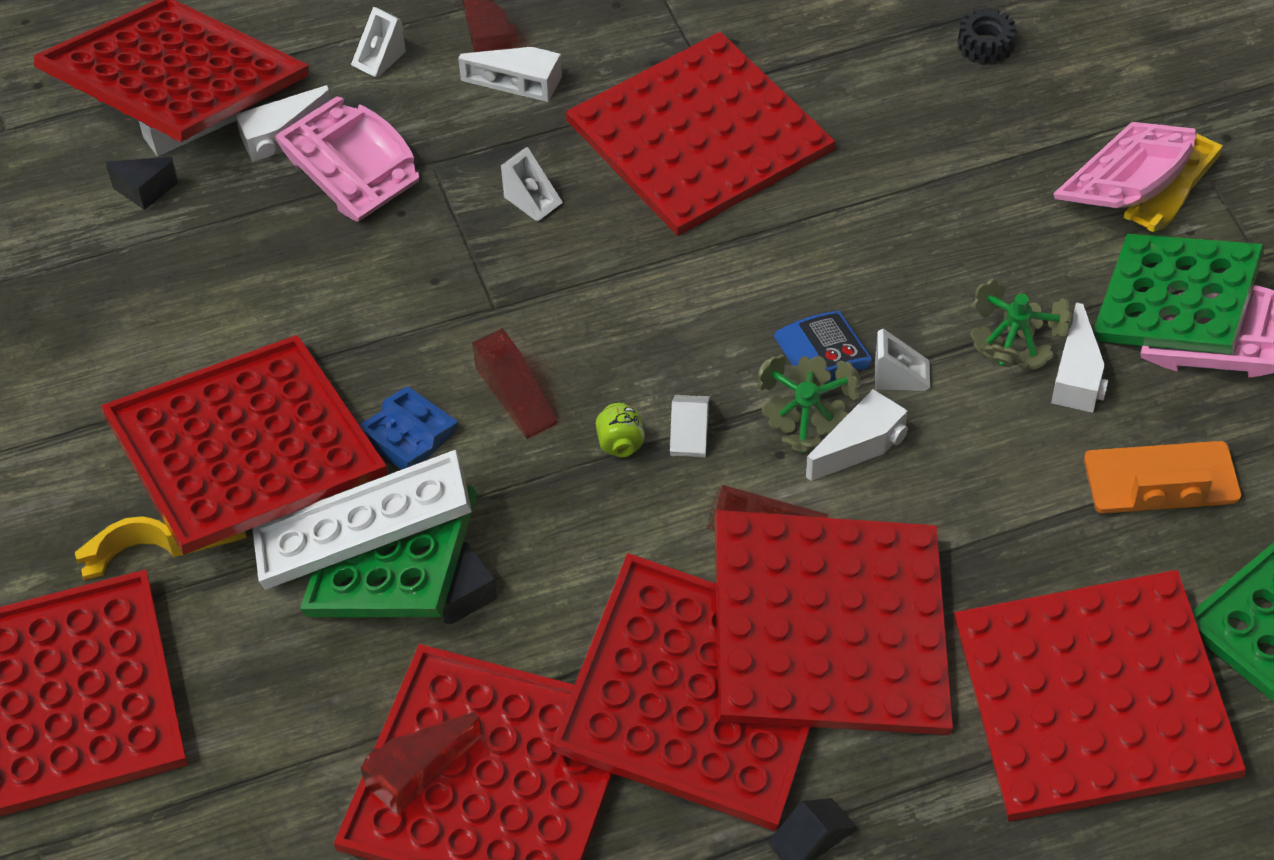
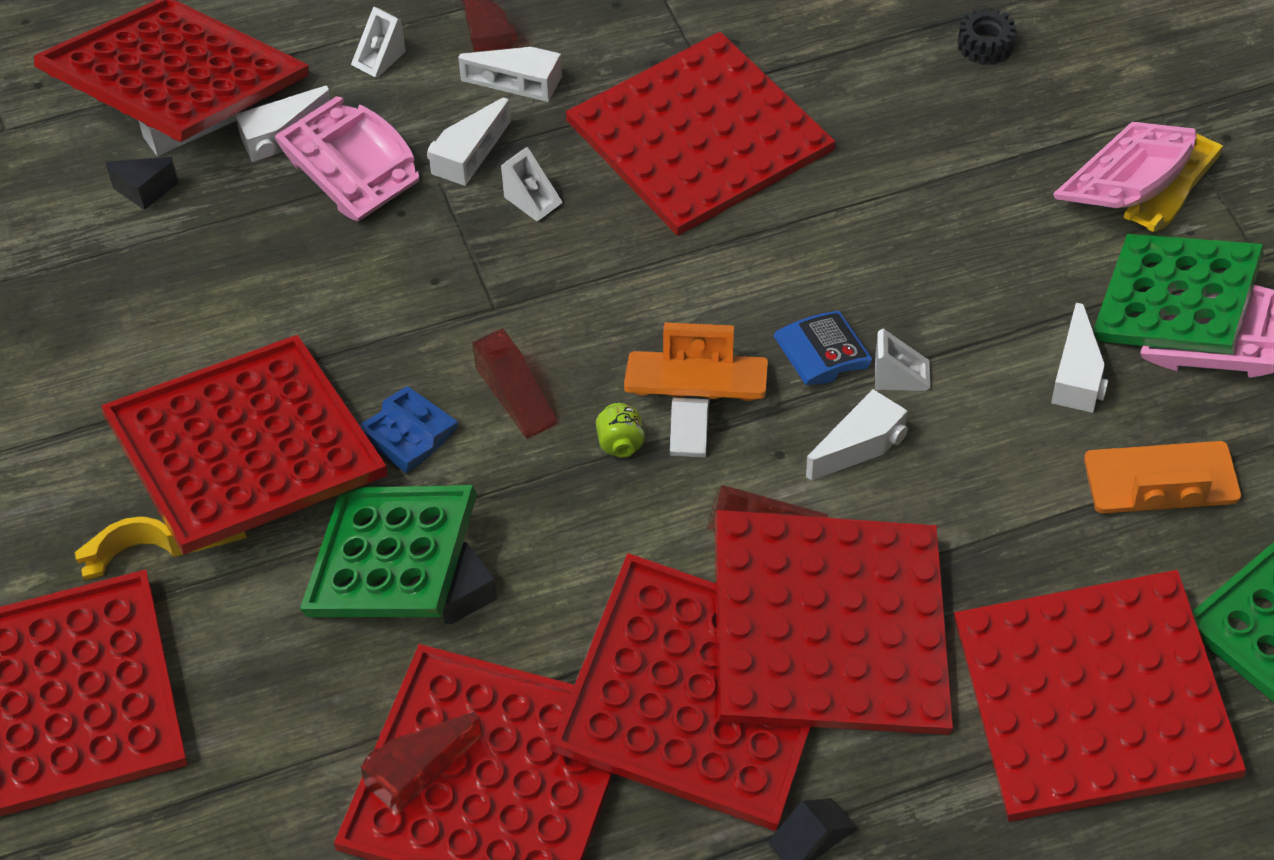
(361, 519): white plate -> none
(468, 142): none -> white slope
(697, 363): none -> orange bracket
(810, 383): olive plant -> none
(1018, 319): olive plant -> none

